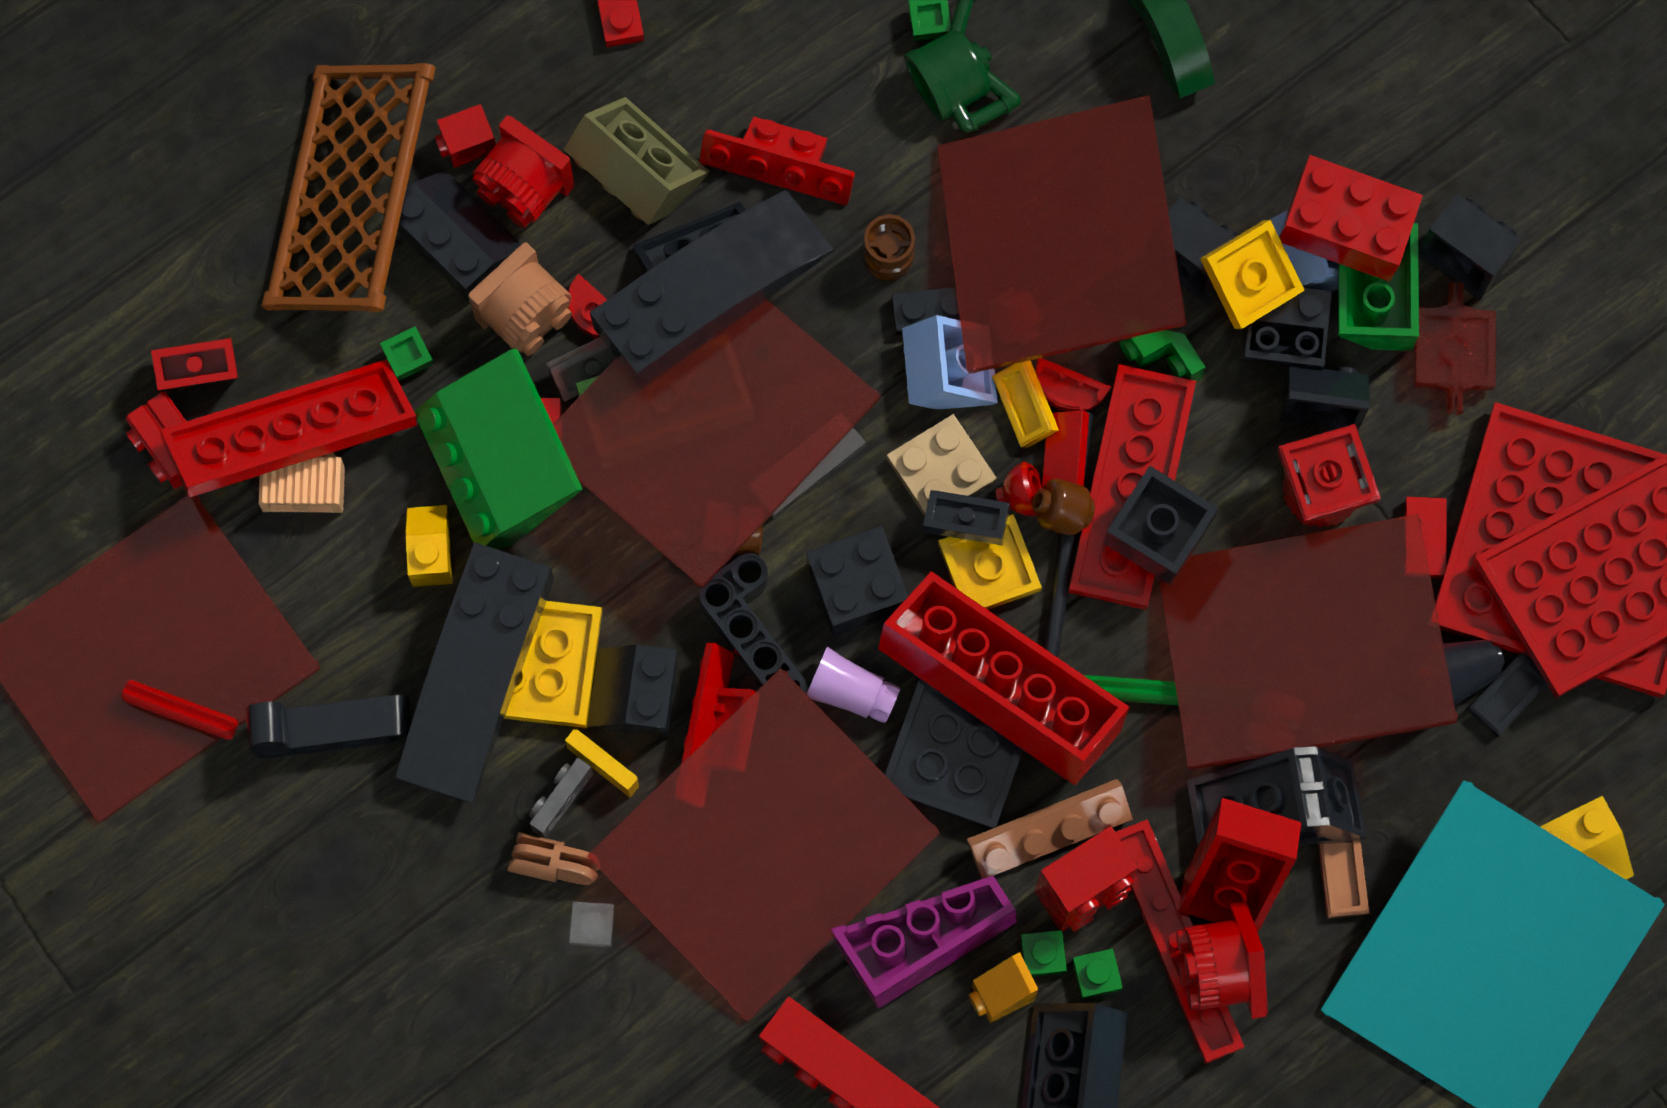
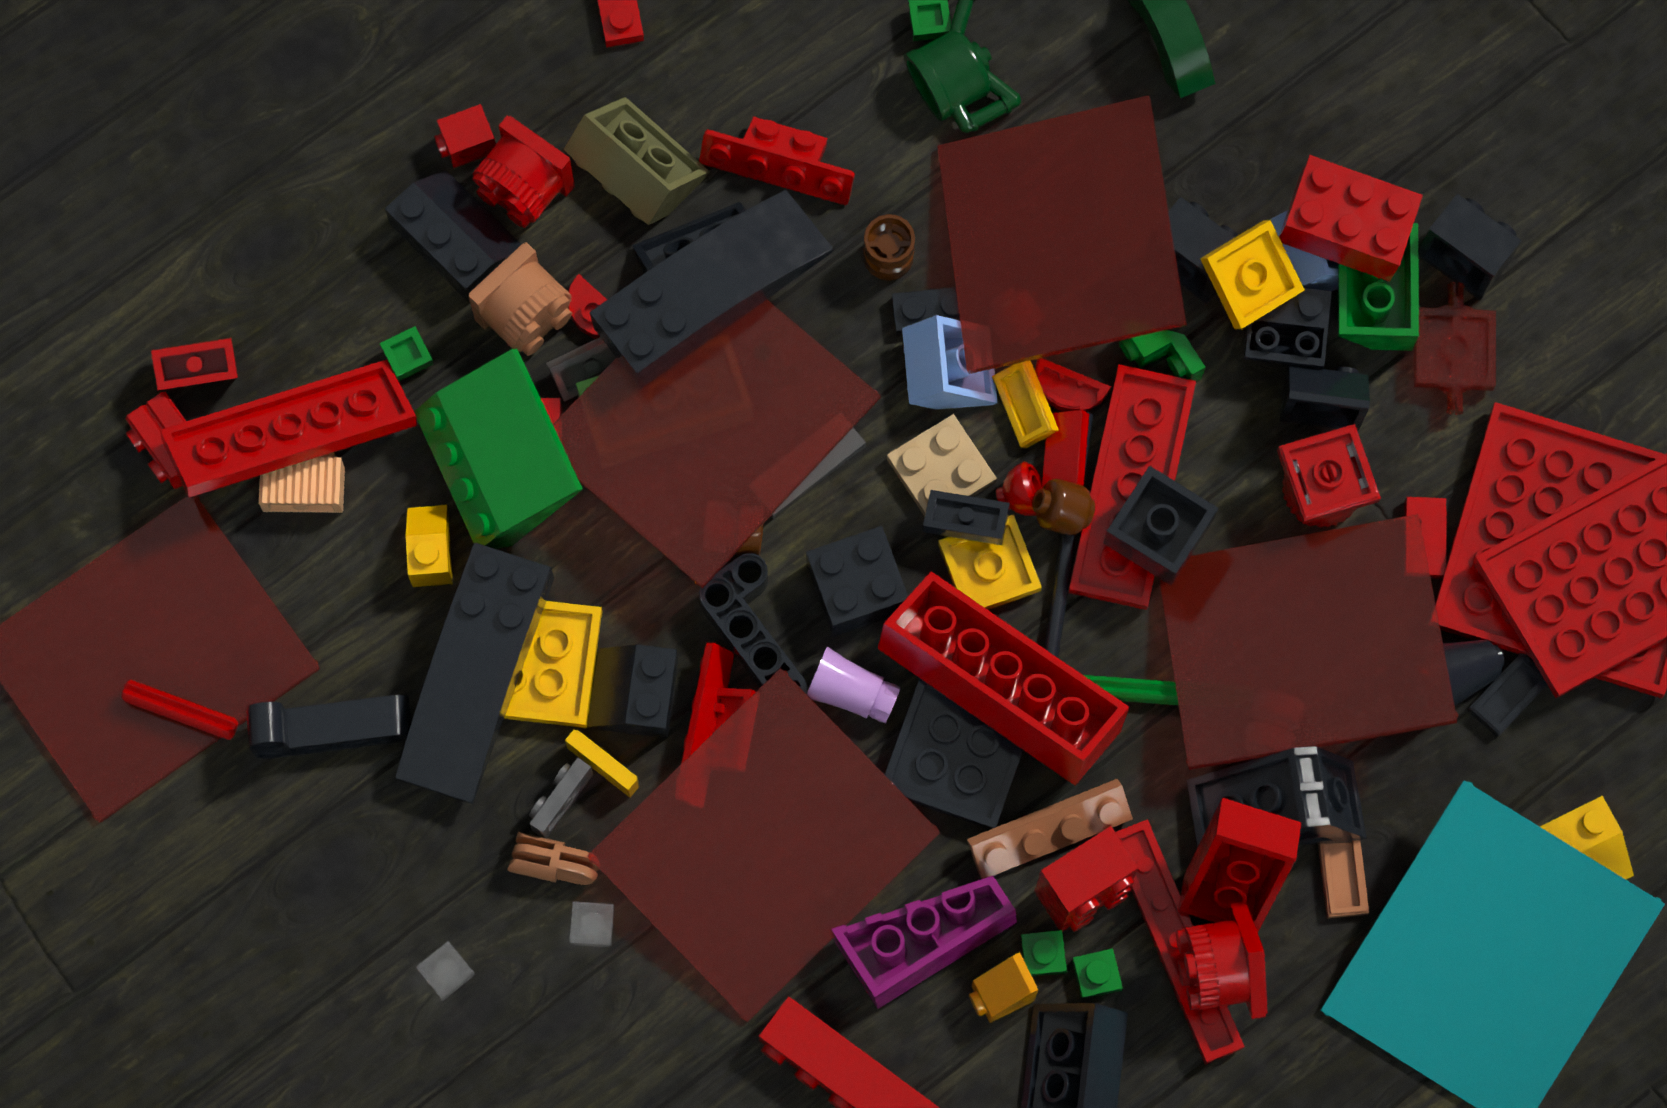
(388, 204): dark orange door -> none
(445, 970): none -> clear plate

